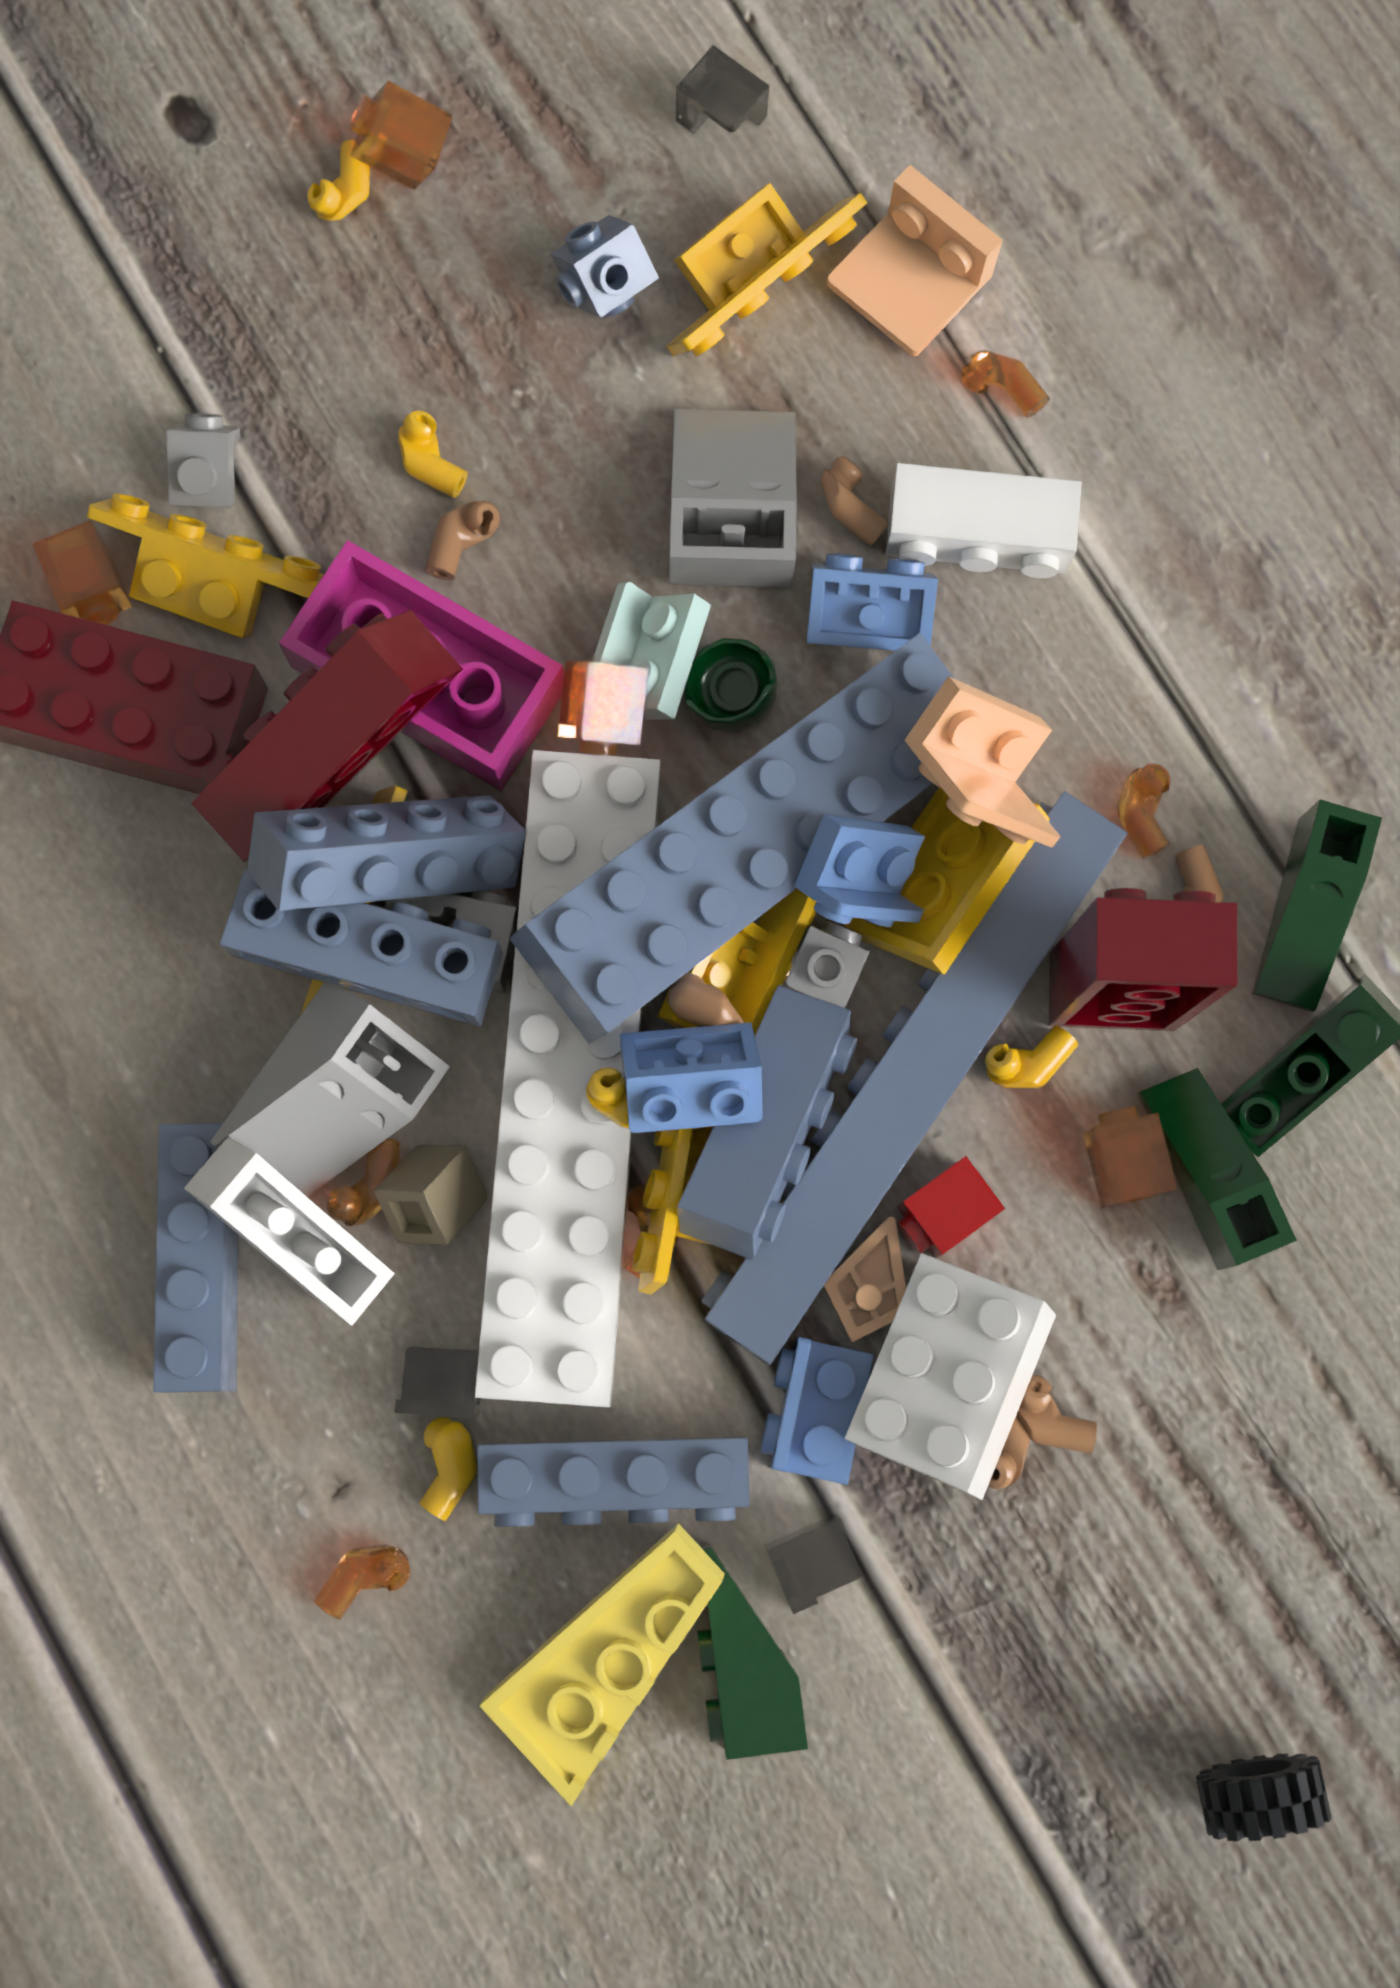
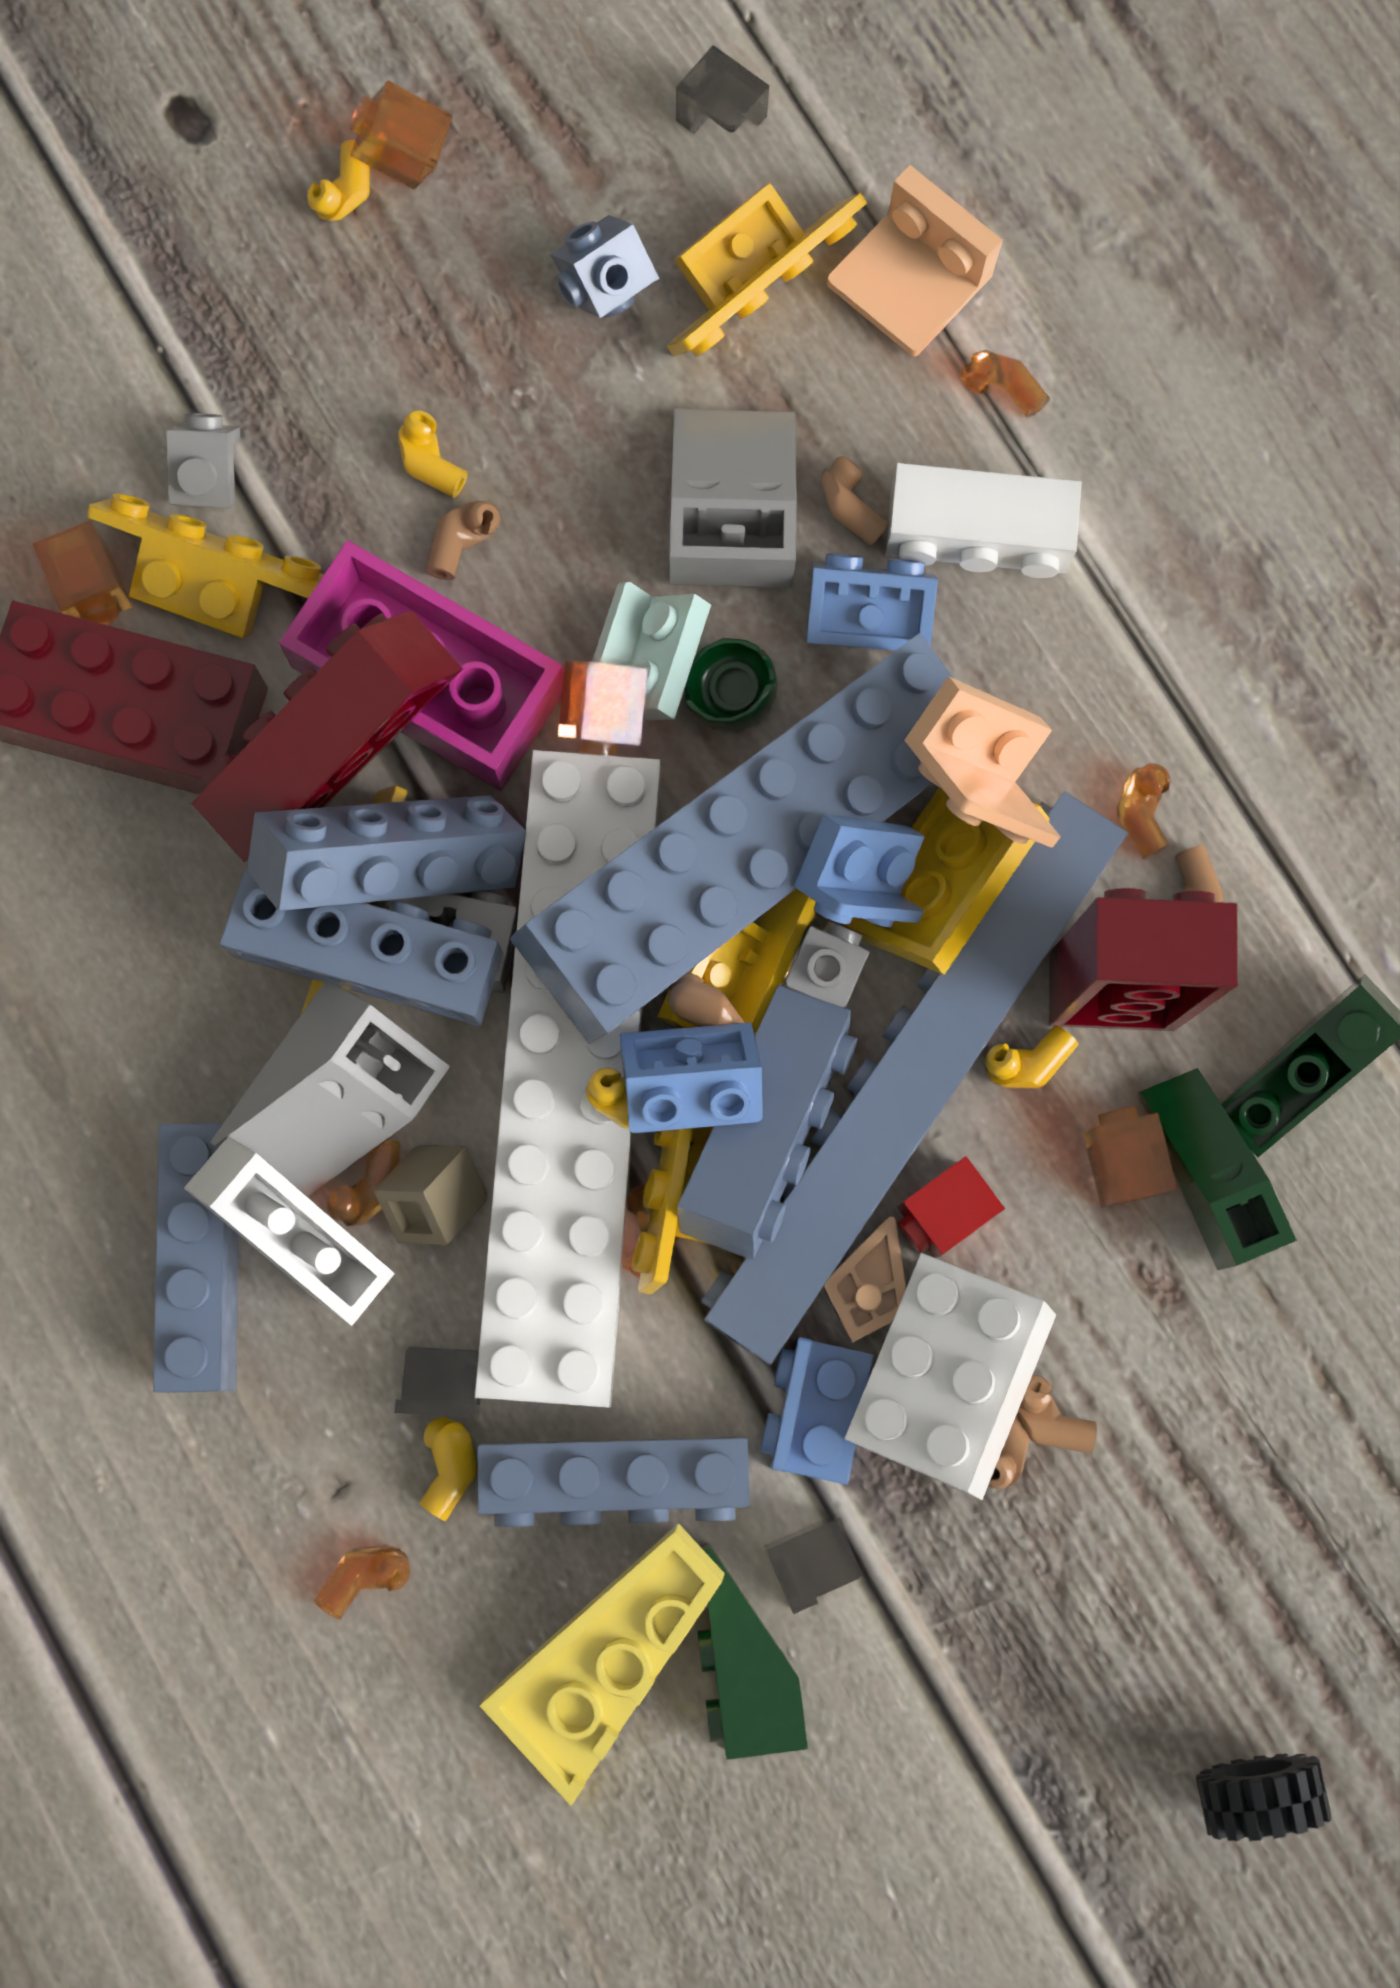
(1315, 902): dark green slope -> none

